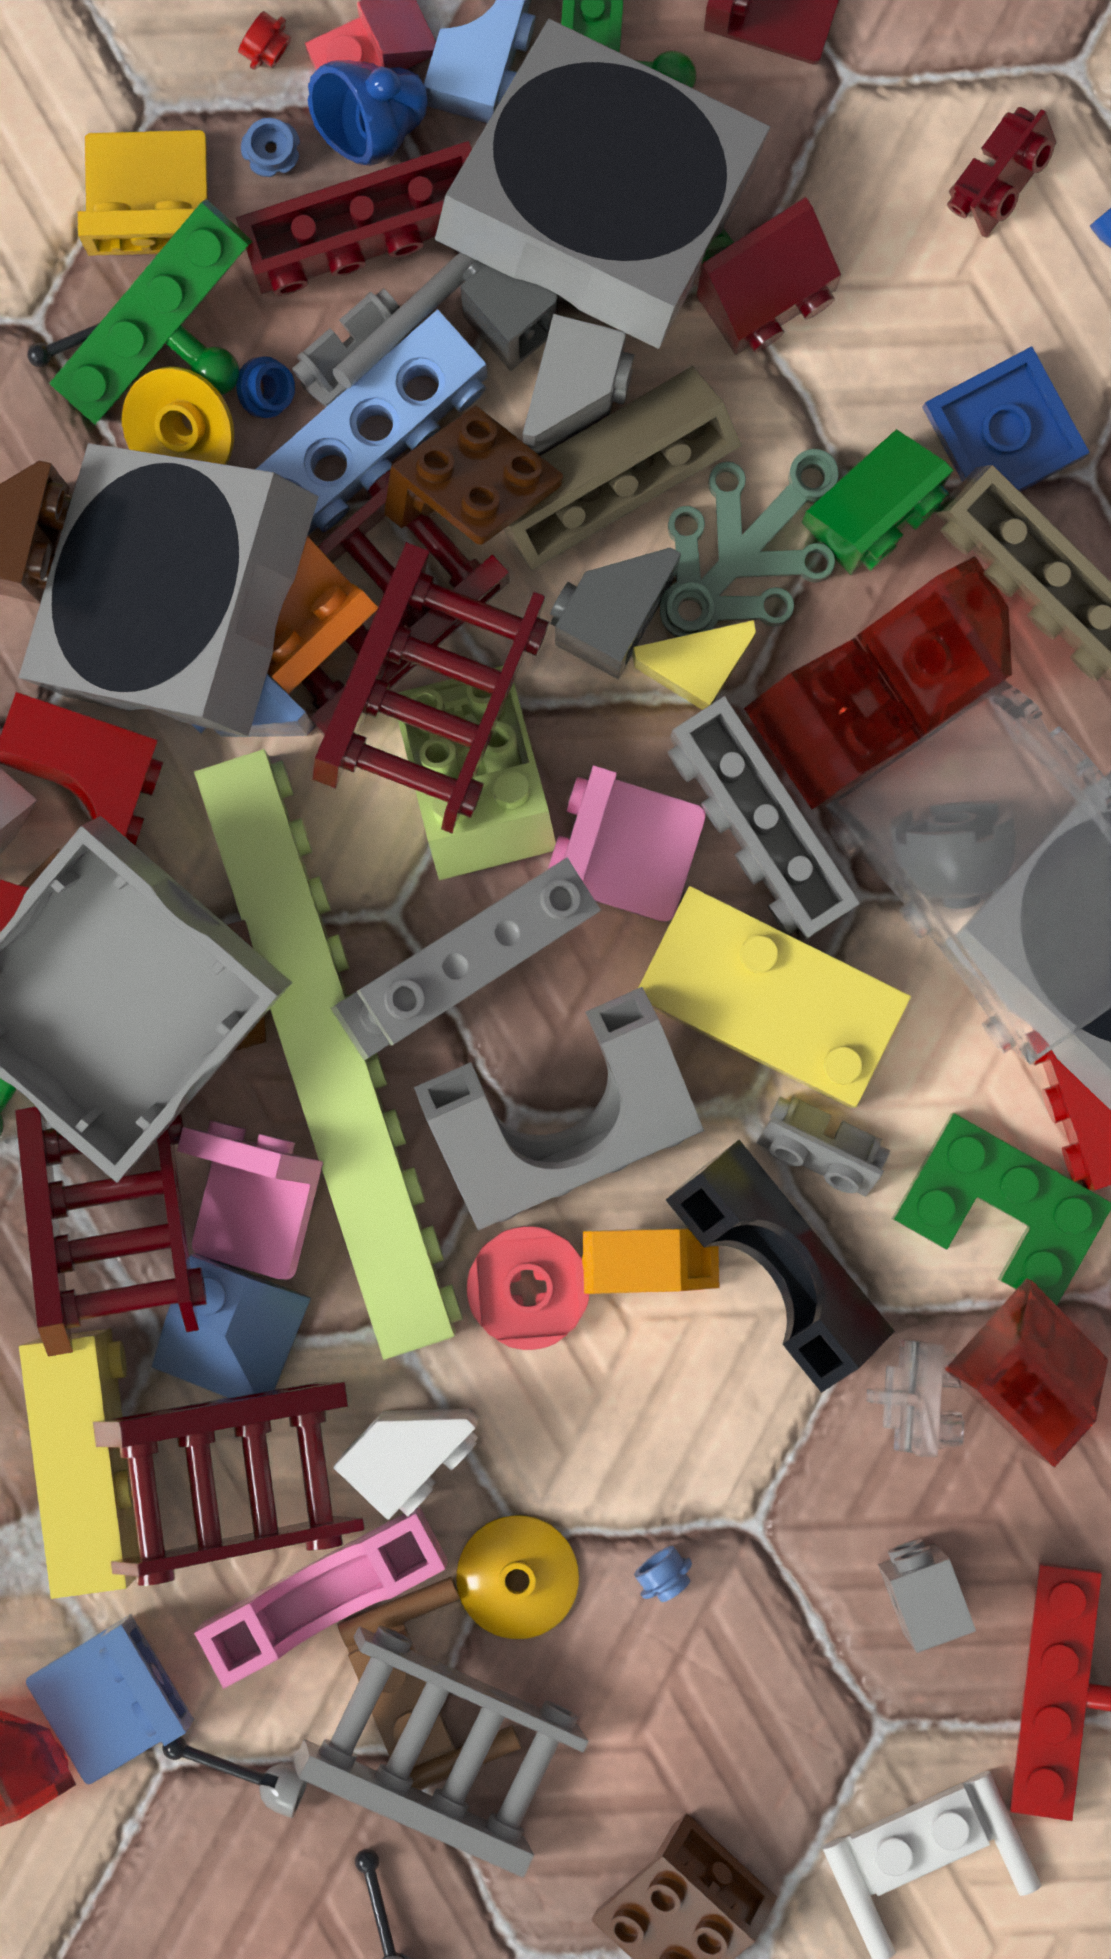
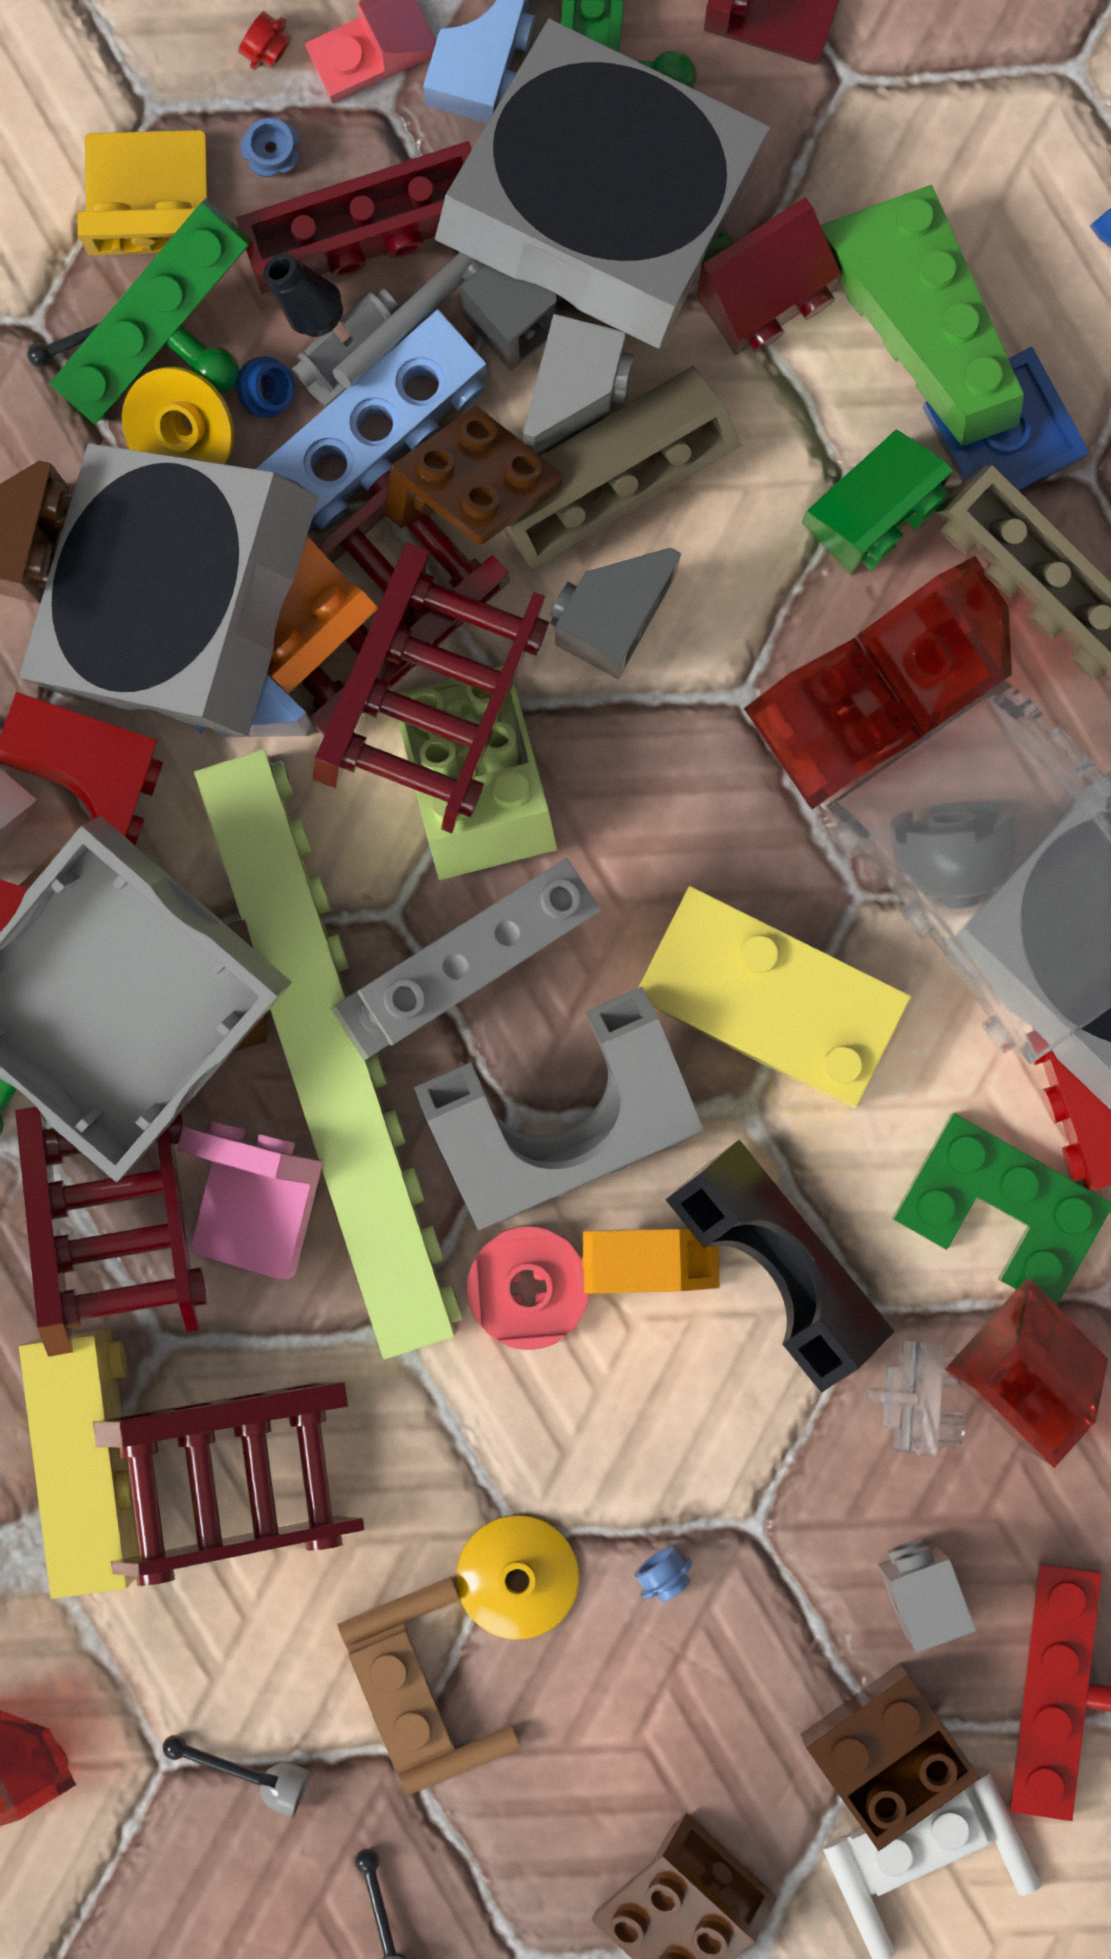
(109, 1700): medium blue bracket -> none
(240, 1334): medium blue slope -> none
(305, 297): none -> black cone
(319, 1595): bright pink arch -> none
(365, 108): blue piece -> none
(401, 1451): white slope -> none
(444, 1813): light grey fence -> none
(630, 844): bright pink bracket -> none
(696, 663): light yellow slope -> none
(743, 554): sand green plant -> none
(762, 818): light grey brick -> none
(797, 1138): light grey hinge -> none
(889, 1757): none -> reddish brown slope
(923, 302): none -> bright green wedge
(1021, 147): dark red hinge -> none

